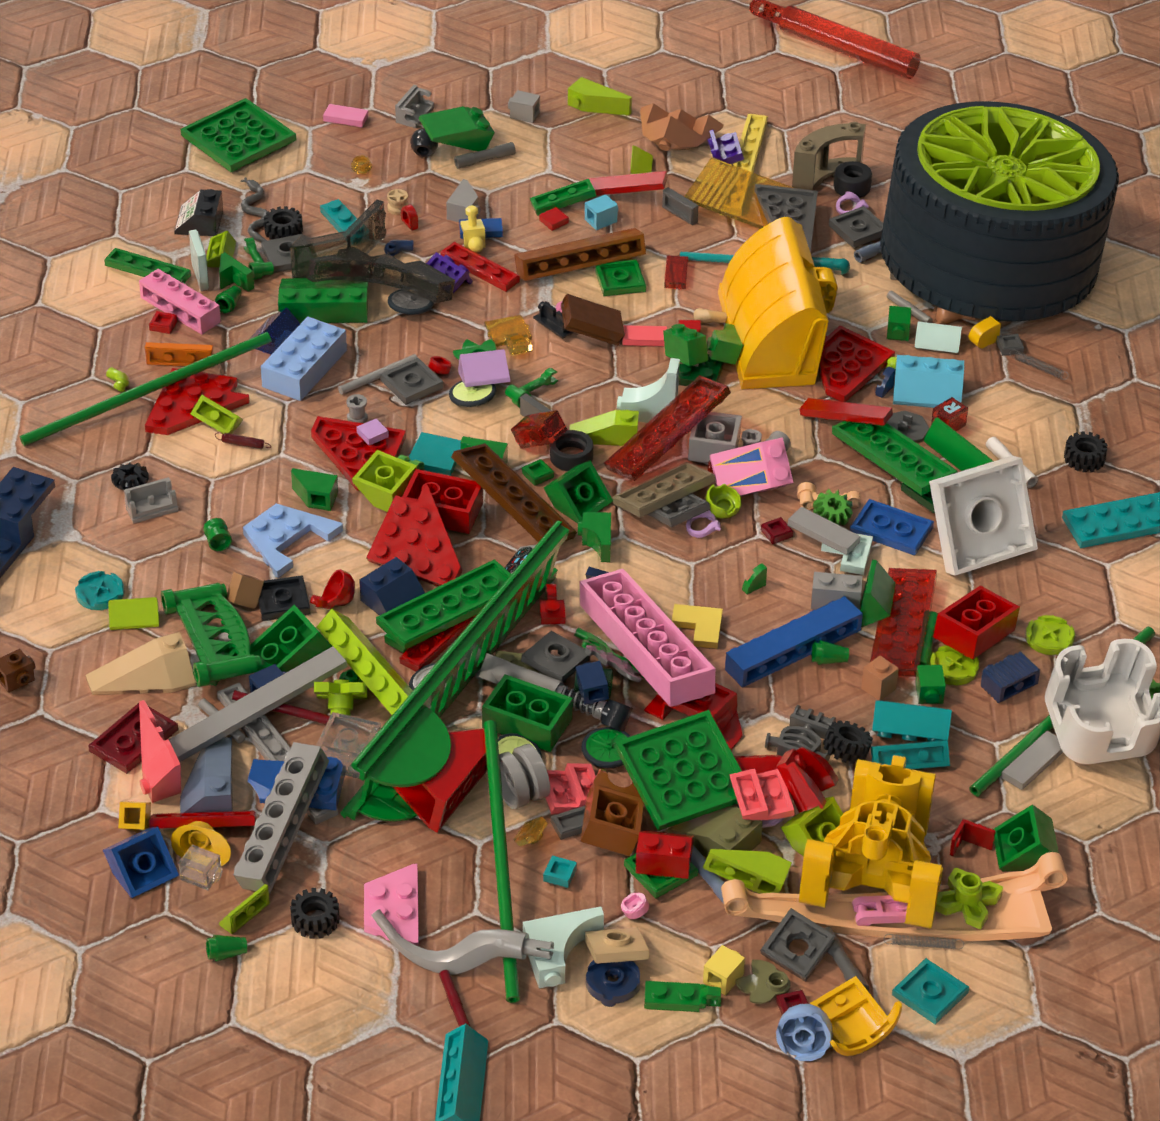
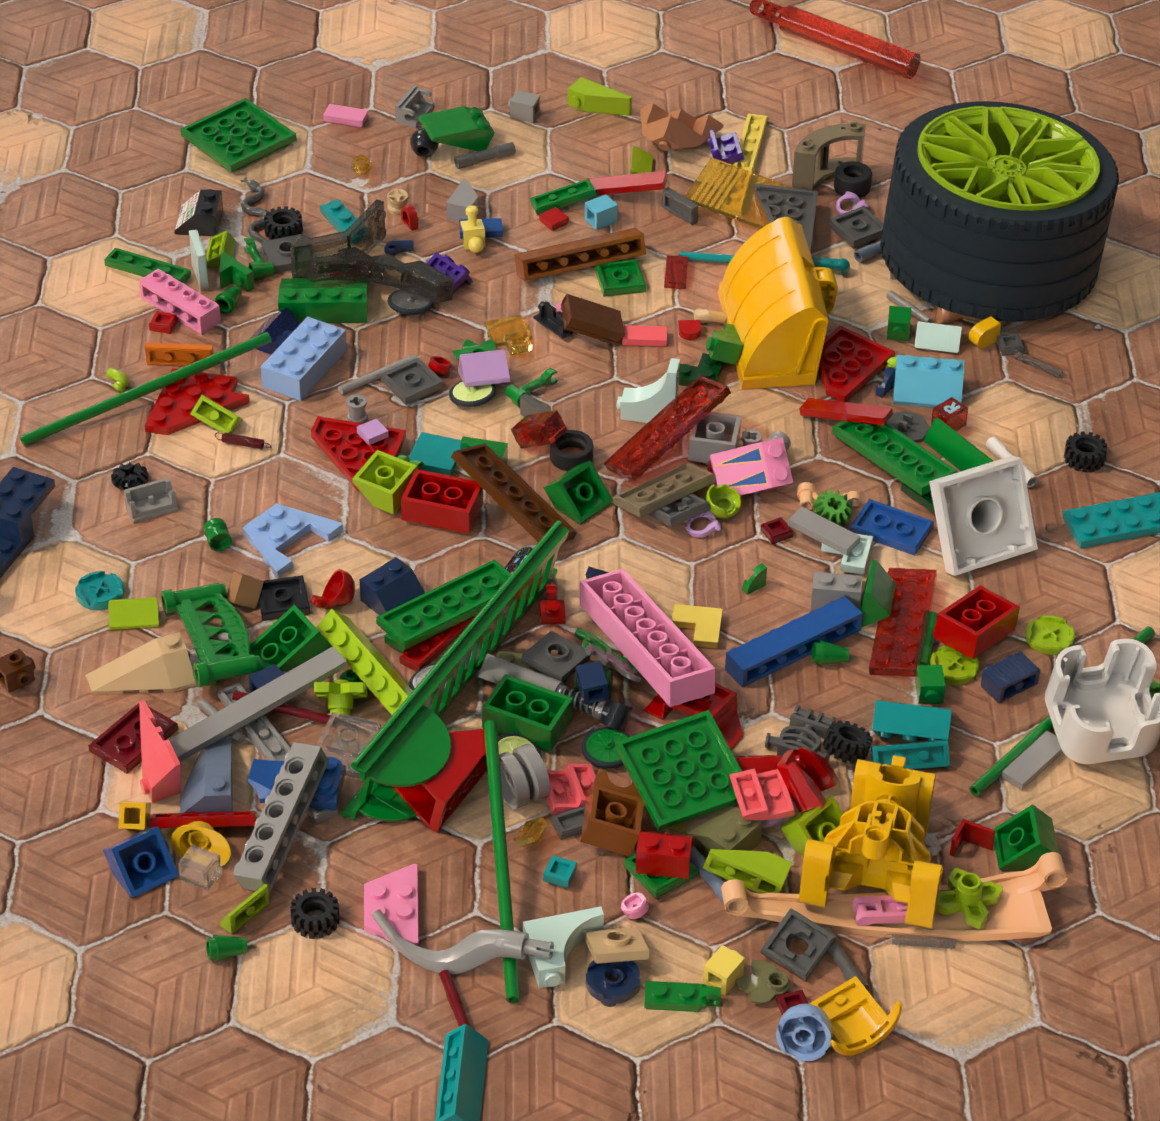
(315, 488): green slope -> none
(417, 538): red wing -> none
(482, 267): red tile -> none
(537, 472): green tile -> none
(596, 533): green arch -> none
(610, 428): lime slope -> none
(685, 345): green brick -> none
(879, 678): nougat brick -> none
(930, 991): teal tile -> none

